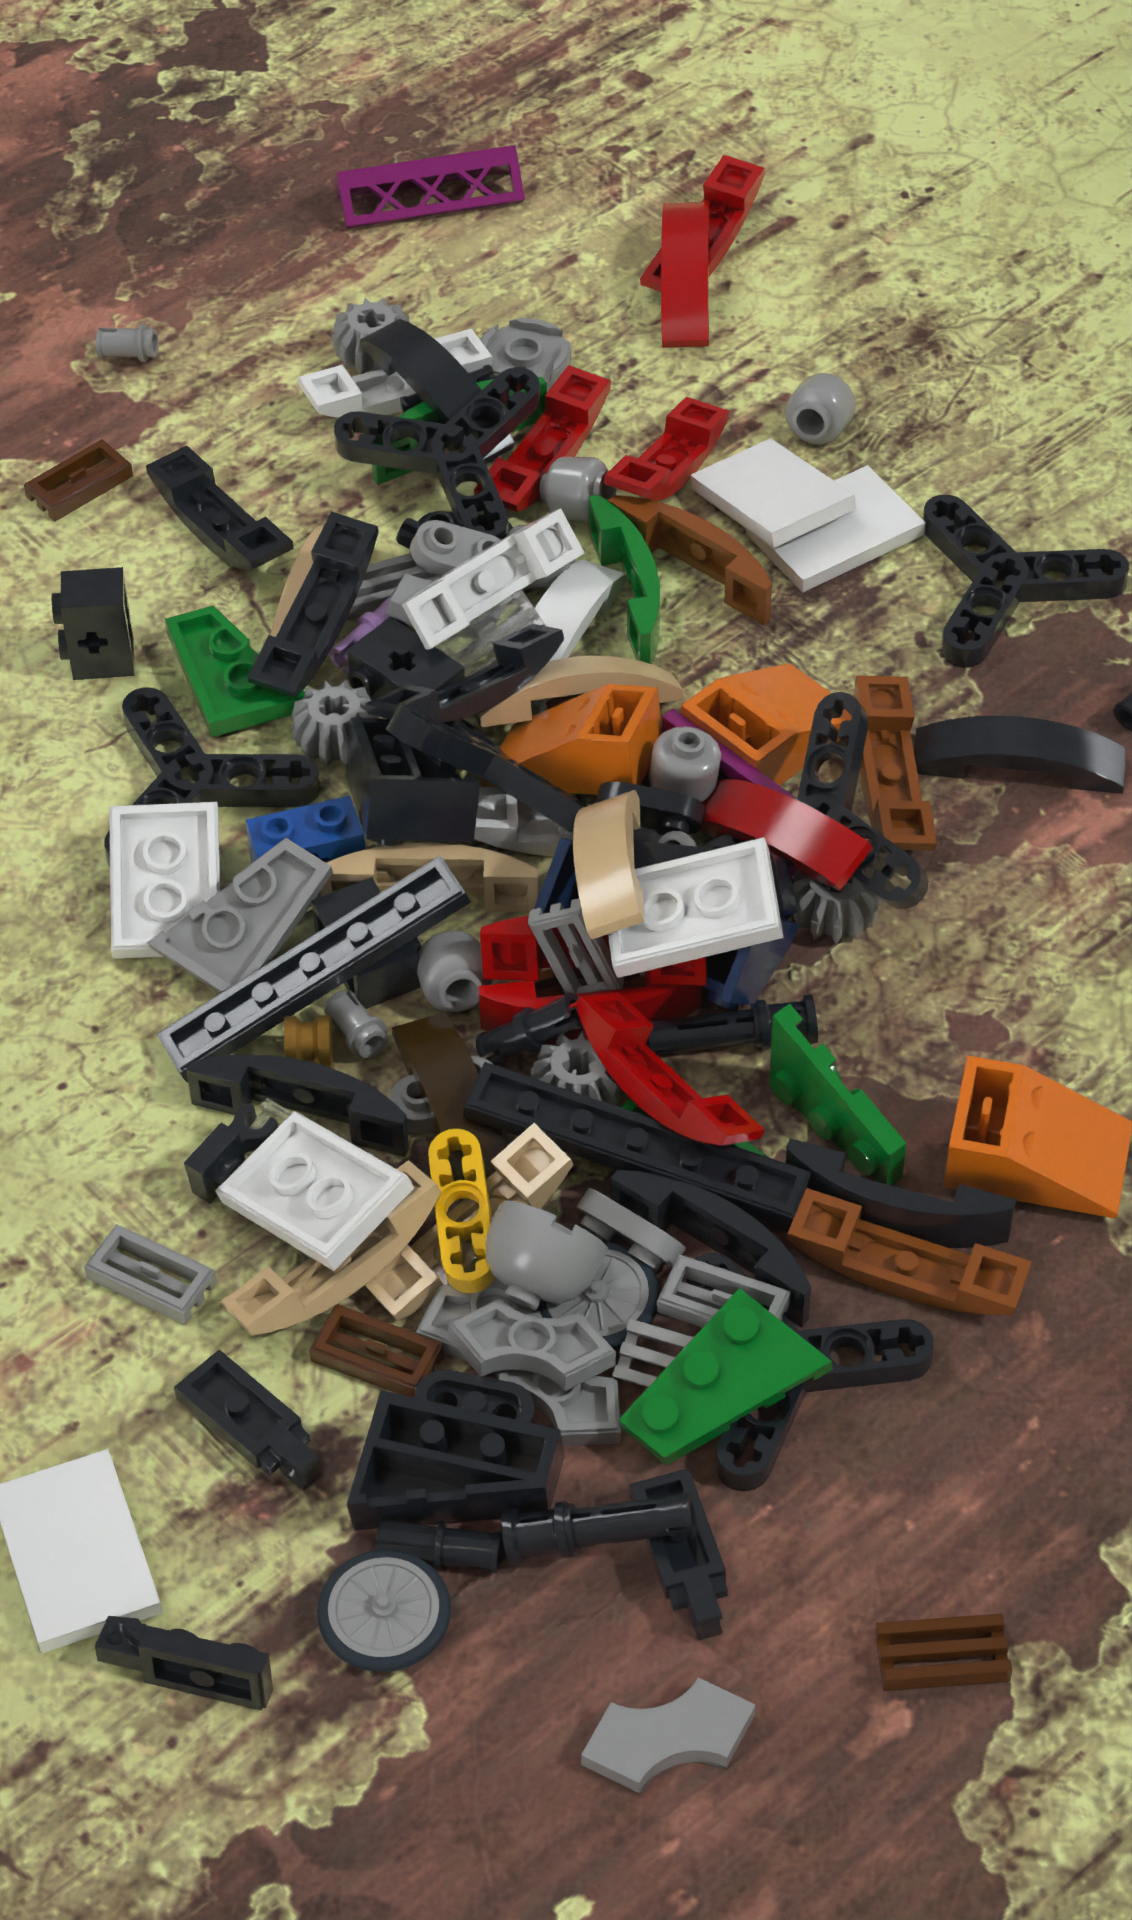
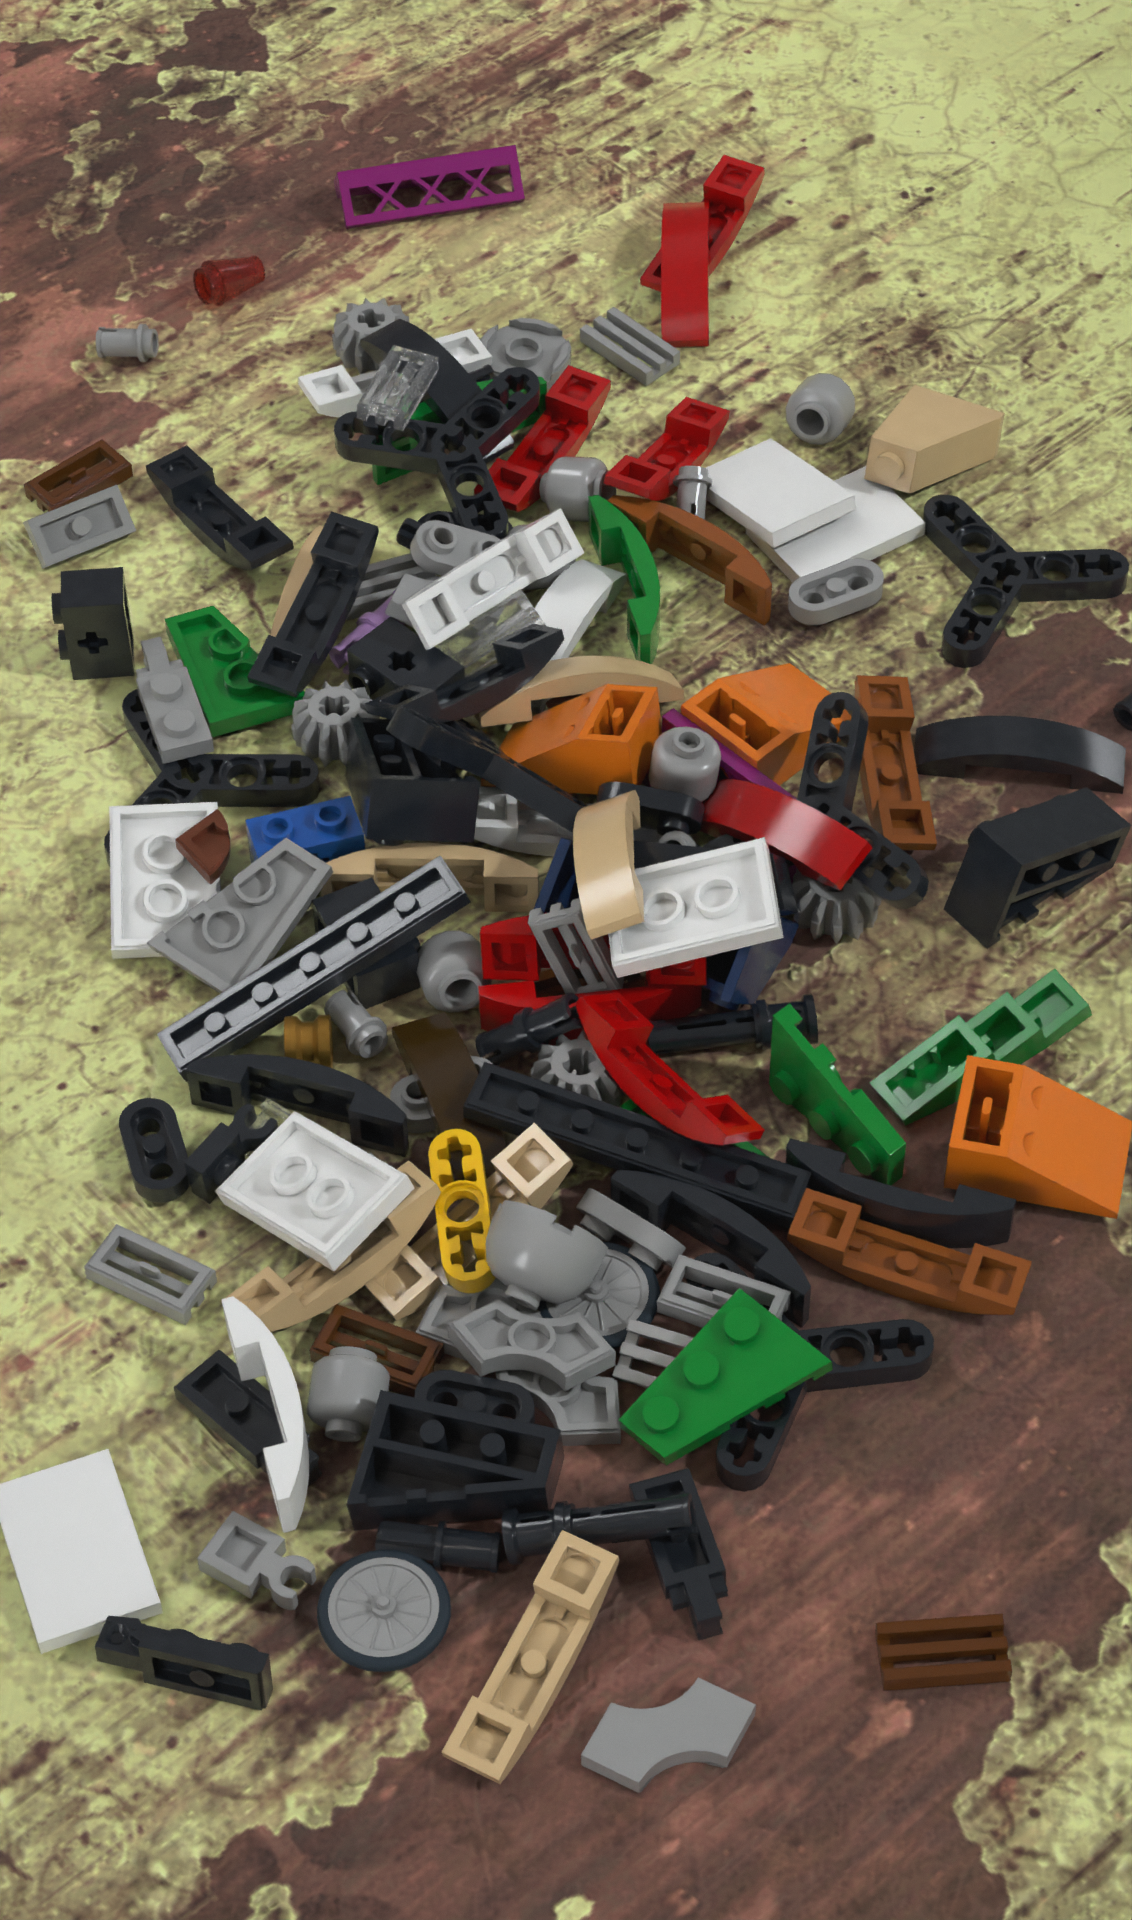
(79, 526): none -> light grey plate
(157, 1153): none -> black plate
(171, 705): none -> light grey hinge
(207, 846): none -> copper tile
(225, 279): none -> clear red cone
(251, 1556): none -> light grey plate
(261, 1355): none -> white slope
(346, 1392): none -> light grey head
(387, 410): none -> clear tile
(536, 1659): none -> tan slope
(635, 343): none -> light grey tile
(692, 489): none -> light grey pin
(835, 591): none -> light grey plate
(931, 440): none -> tan slope
(1003, 1031): none -> green slope
(1031, 857): none -> black wedge

